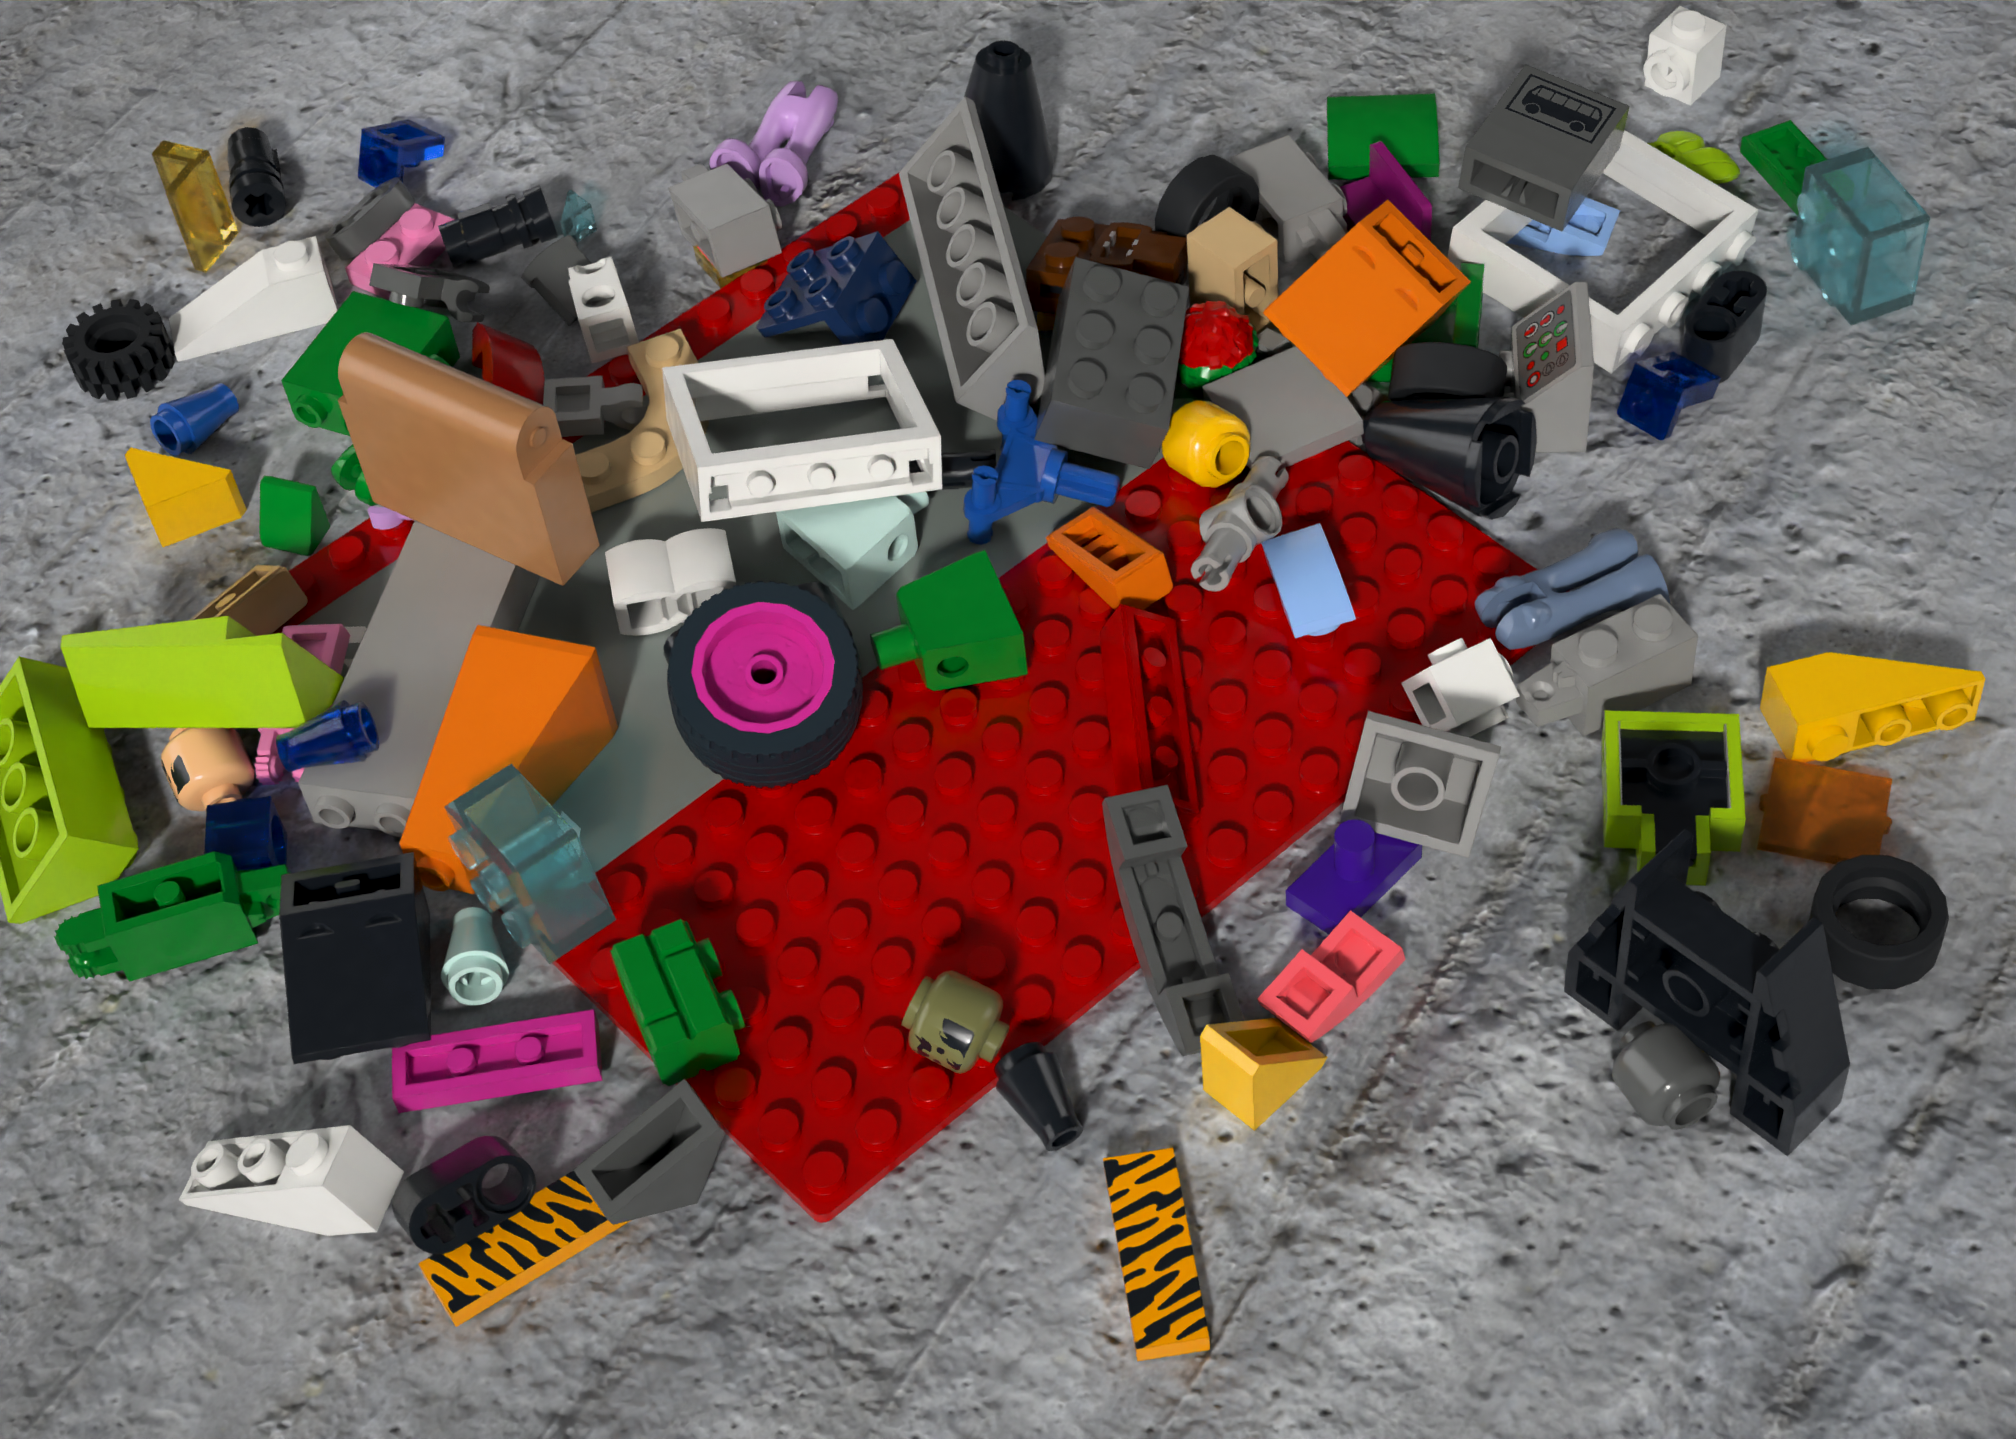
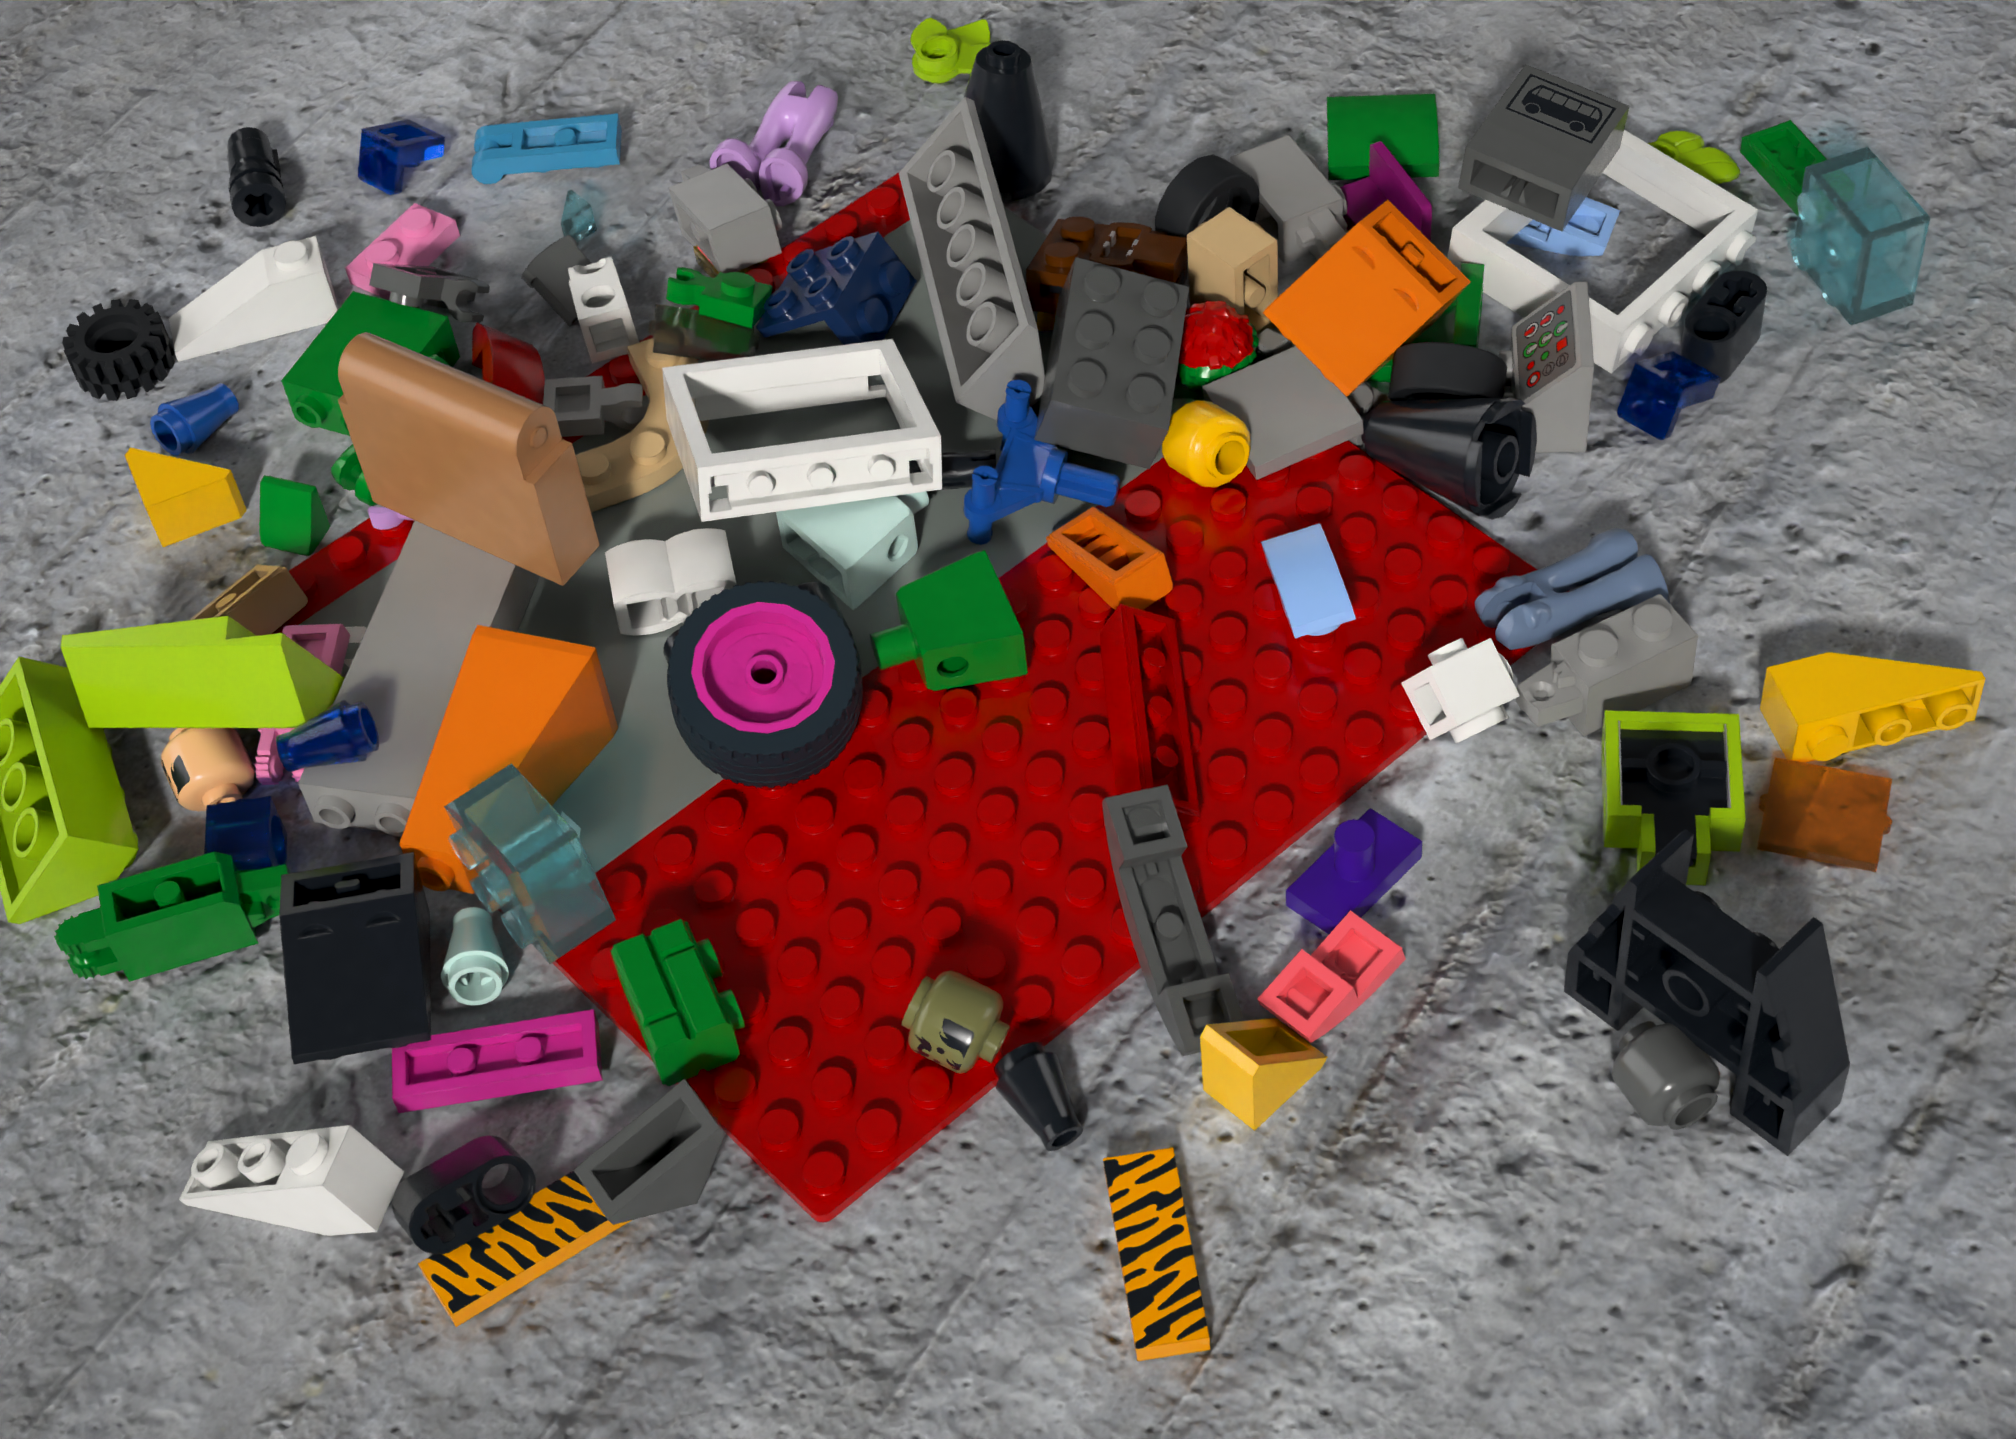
(196, 201): clear yellow panel -> none
(369, 219): dark grey beam -> none
(491, 231): black axle -> none
(546, 146): none -> dark azure plate
(696, 336): none -> clear smoke piece
(727, 297): none -> green plate
(944, 52): none -> lime plate
(1240, 523): light grey pin -> none
(1420, 783): light grey slope -> none
(1684, 55): white brick -> none
(1895, 883): black tyre -> none

